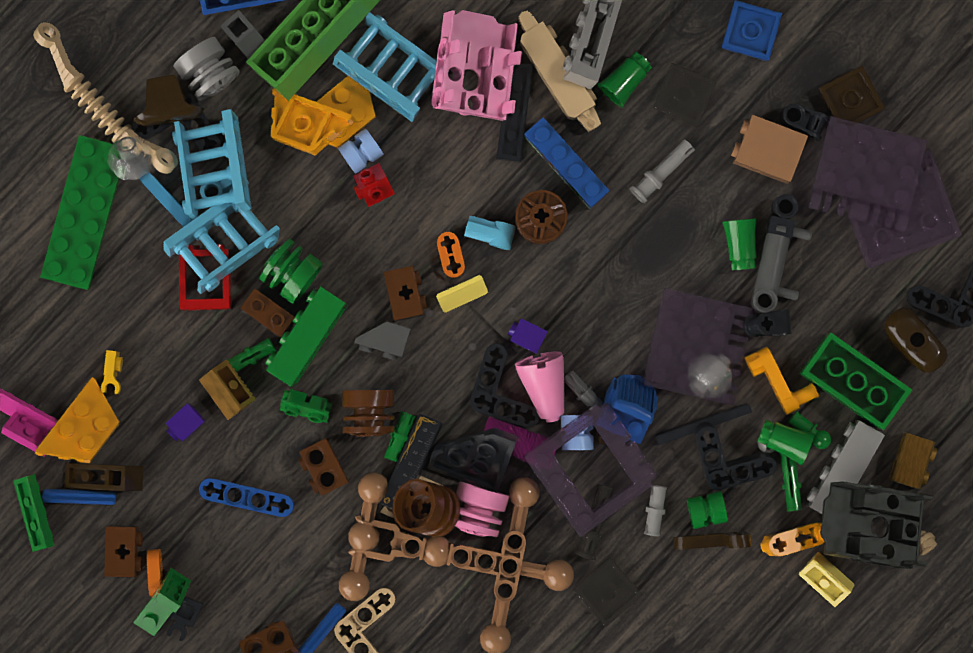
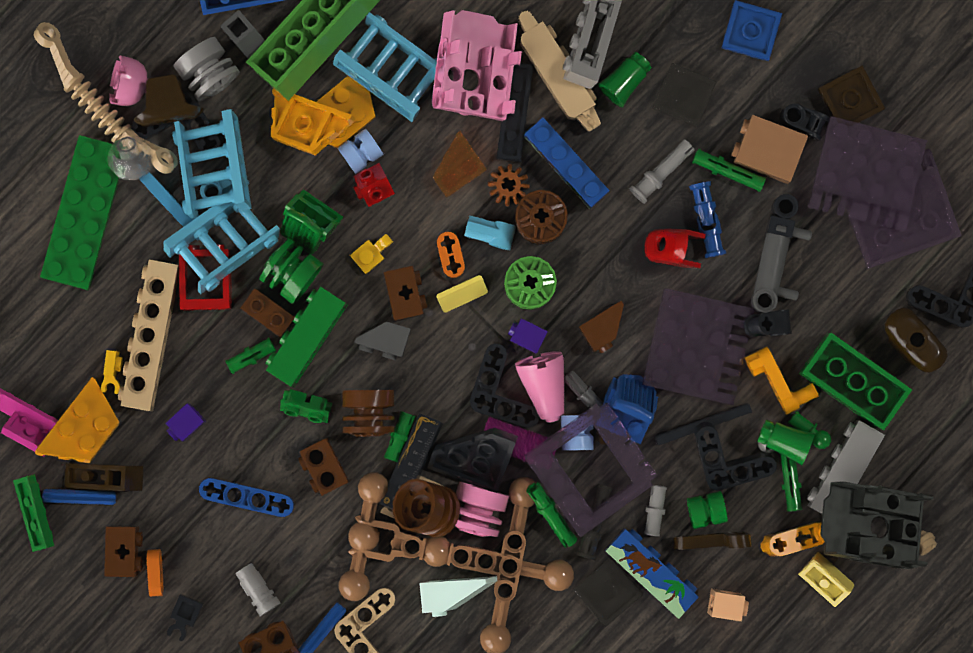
(128, 82): none -> bright pink cylinder
(145, 398): none -> tan brick
(163, 602): green bracket -> none
(227, 389): pearl gold brick -> none
(256, 588): none -> light grey axle
(308, 221): none -> green piece
(370, 255): none -> yellow plate
(449, 594): none -> light aqua slope
(458, 166): none -> clear orange wing
(504, 193): none -> dark orange gear
(524, 296): none -> bright green wheel
(547, 508): none -> green pin
(603, 328): none -> reddish brown slope
(651, 572): none -> brick
(675, 247): none -> red piece
(707, 218): none -> blue piece
(710, 375): clear plant -> none
(727, 605): none -> light nougat brick
(729, 170): none -> green pin
(741, 243): green plant -> none
(912, 461): pearl gold brick -> none

